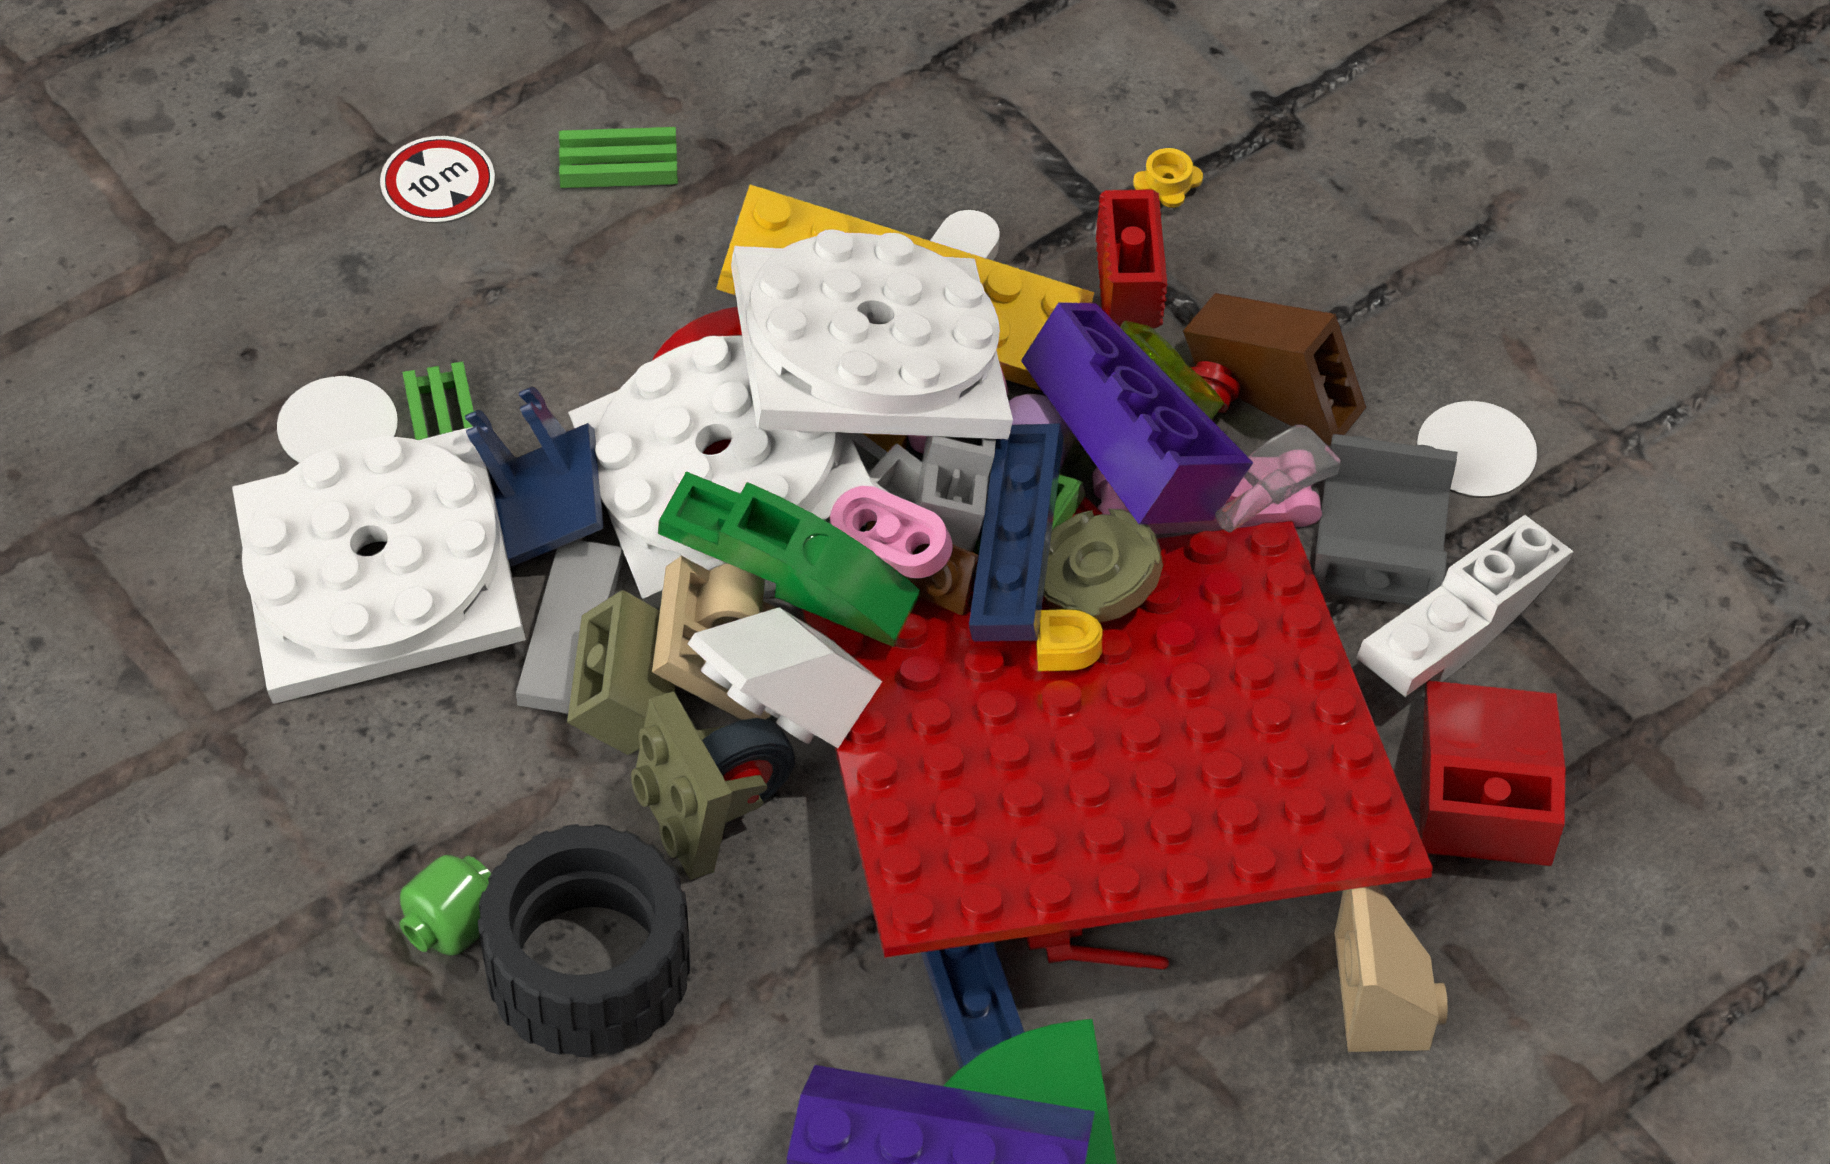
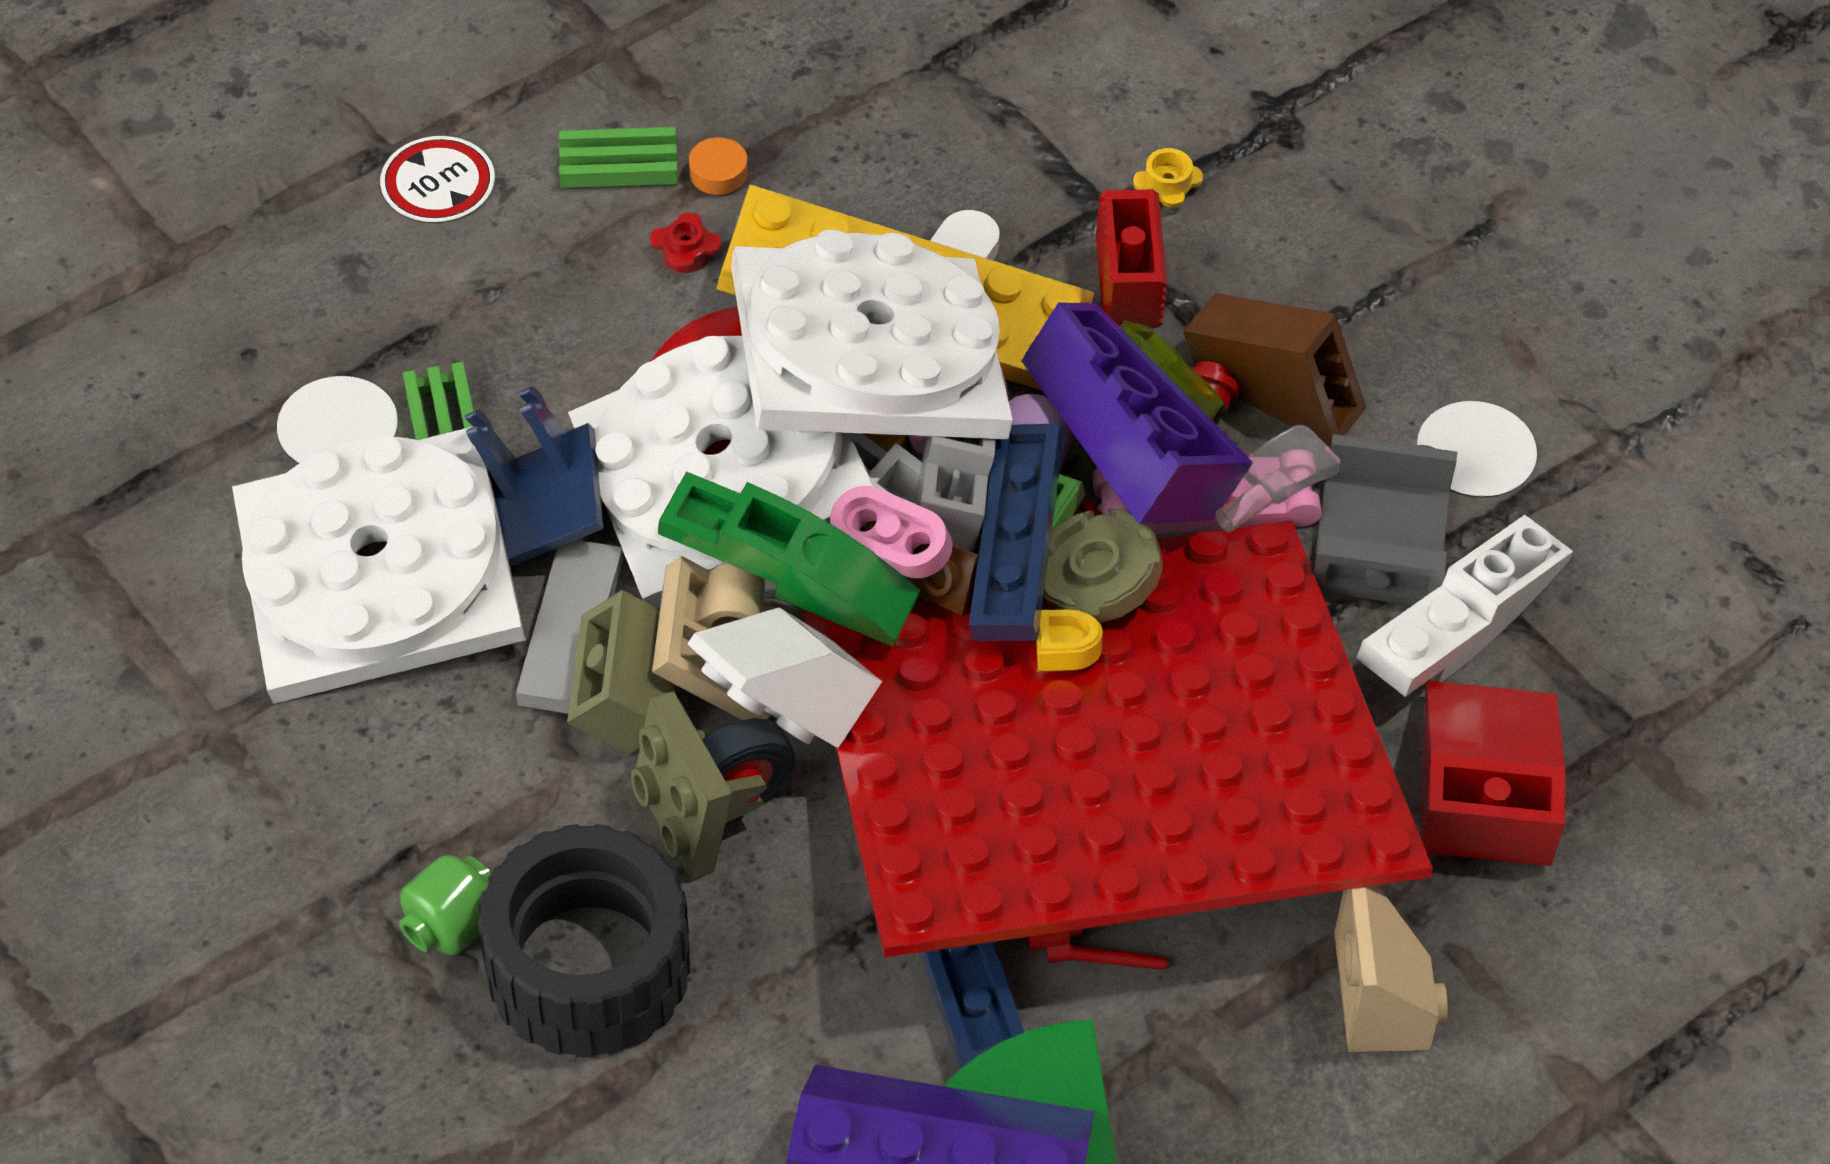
(686, 243): none -> red plate
(718, 166): none -> orange tile

